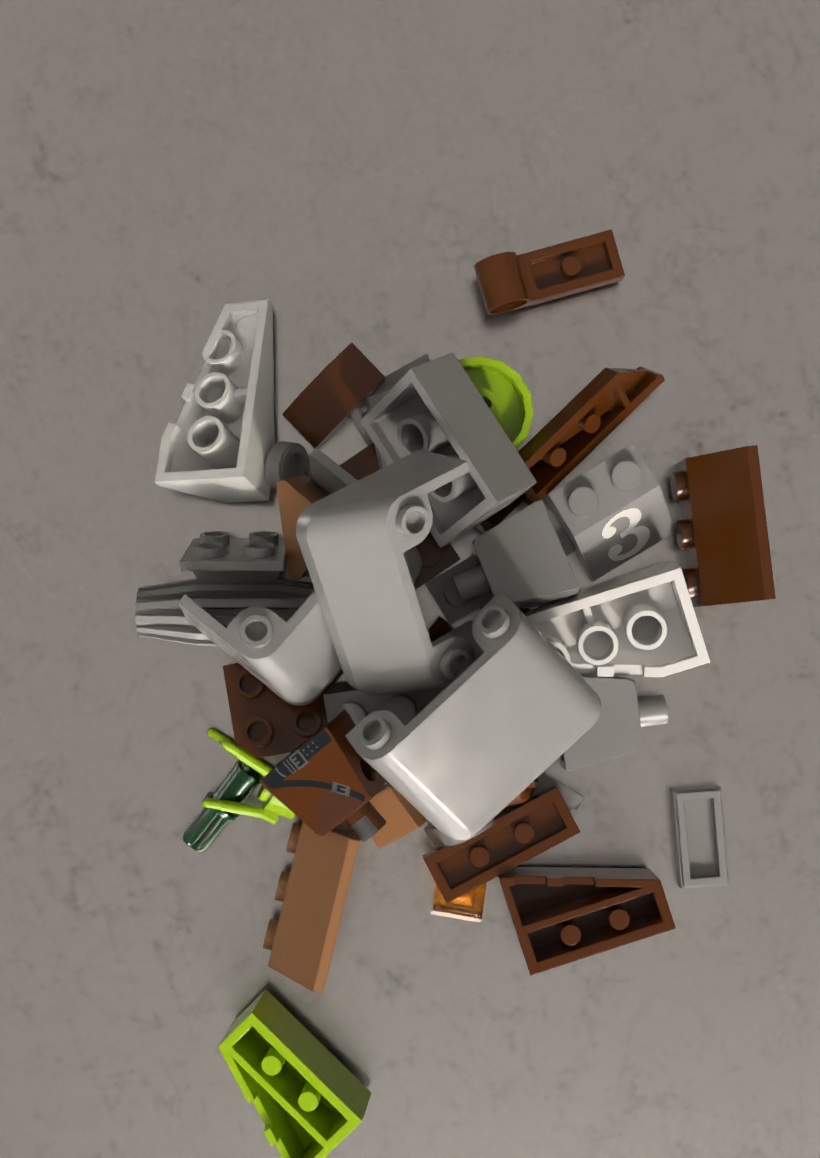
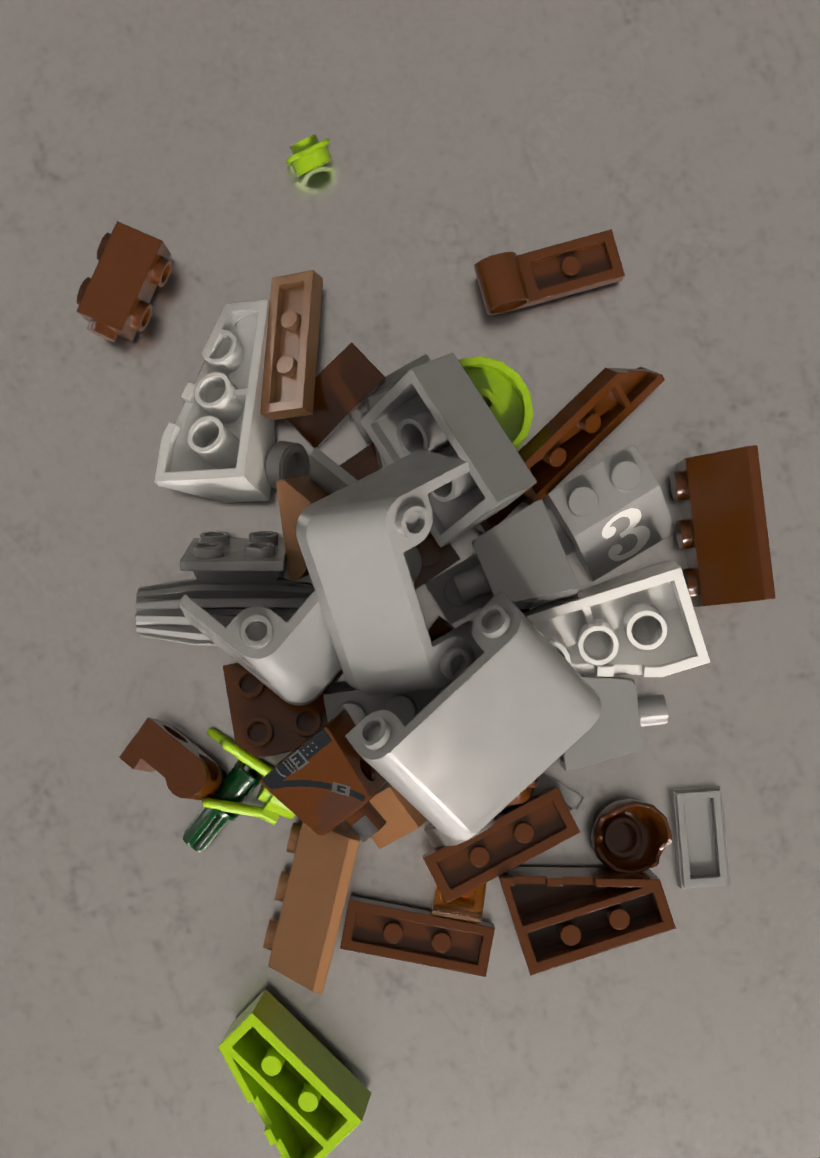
(123, 283): none -> reddish brown brick
(184, 765): none -> reddish brown leg
(291, 346): none -> medium nougat plate
(309, 154): none -> lime plate
(417, 936): none -> reddish brown plate
(630, 836): none -> reddish brown hair

